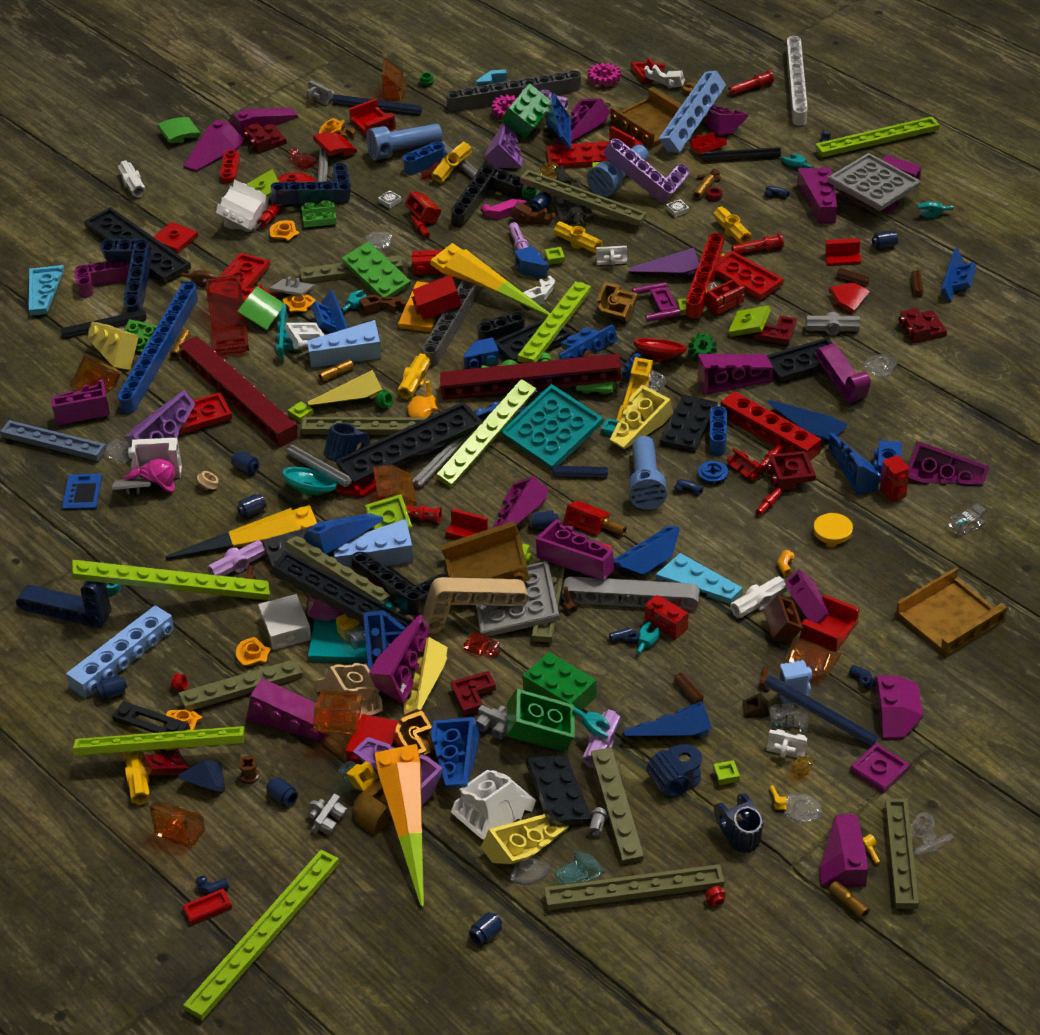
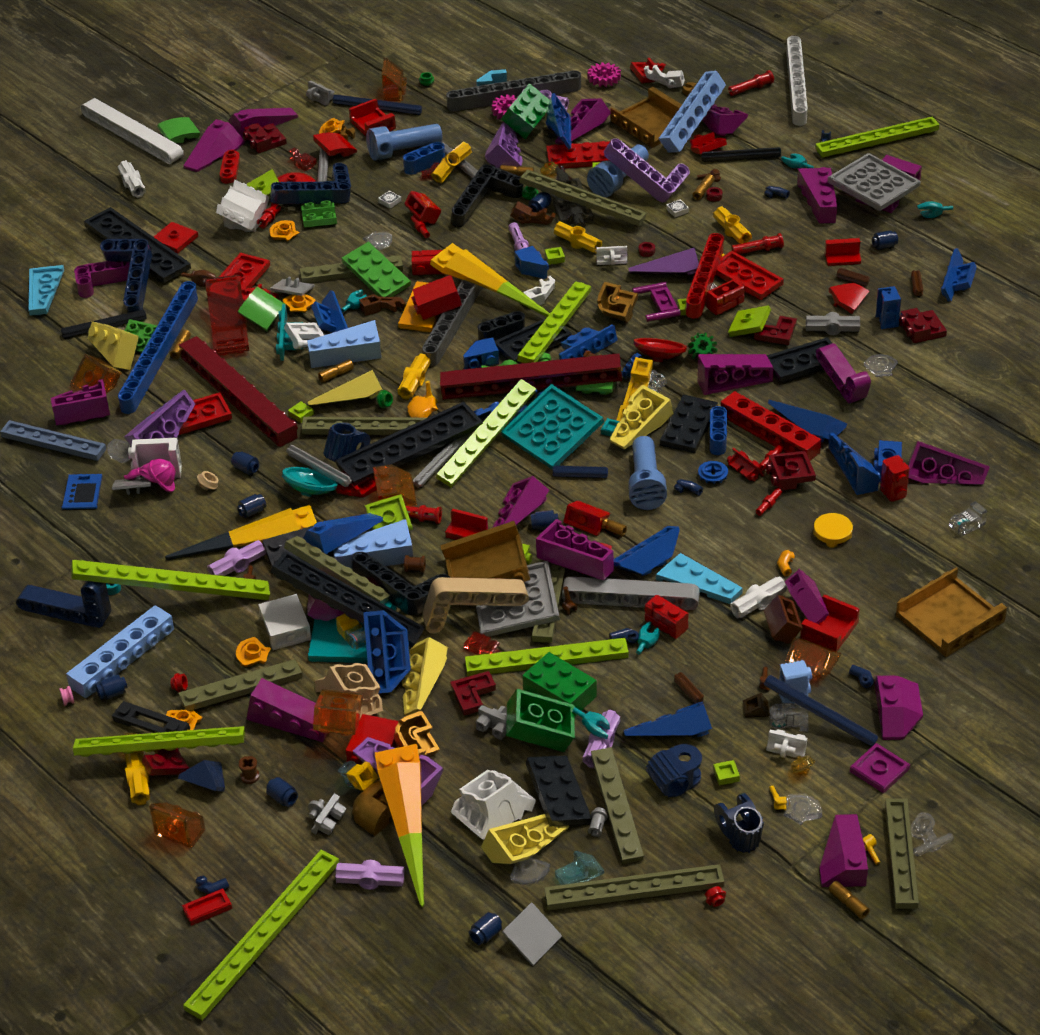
(66, 695): none -> bright pink bush
(132, 131): none -> white beam
(369, 874): none -> lavender piece
(396, 664): magenta wedge -> none
(415, 563): none -> reddish brown bush
(456, 749): blue wedge -> none
(500, 210): dark pink piece -> none
(516, 170): none -> pearl gold piece
(525, 659): none -> lime plate
(532, 933): none -> light grey piece
(628, 140): red panel -> none
(646, 249): none -> dark red tile
(888, 307): none -> blue hinge

